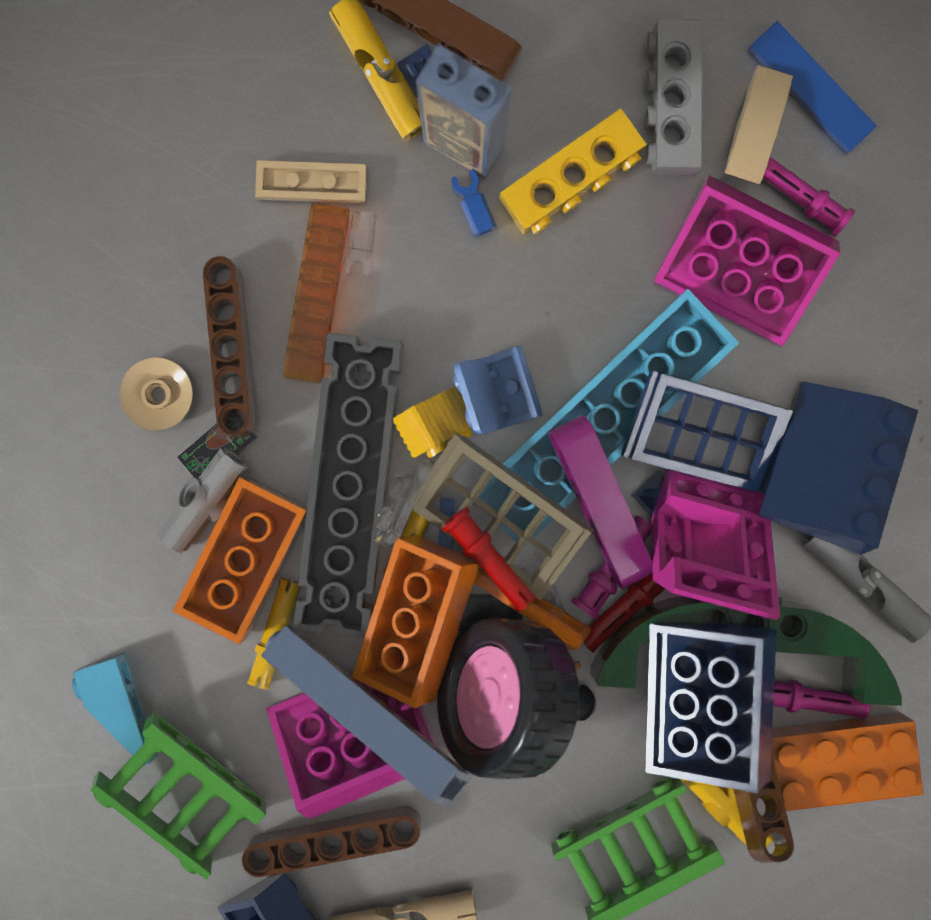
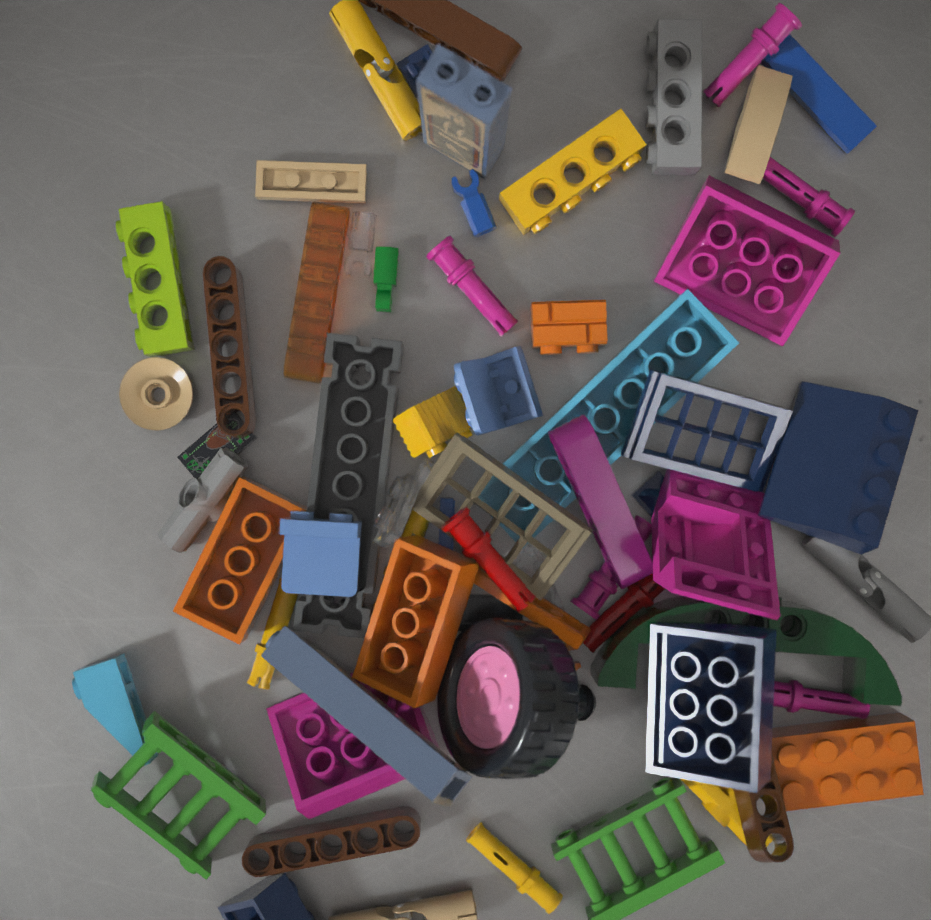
(134, 226): none -> lime brick
(320, 554): none -> medium blue bracket
(385, 276): none -> green bar
(461, 273): none -> dark pink pin
(512, 866): none -> yellow pin
(568, 325): none -> orange brick
(763, 43): none -> dark pink pin

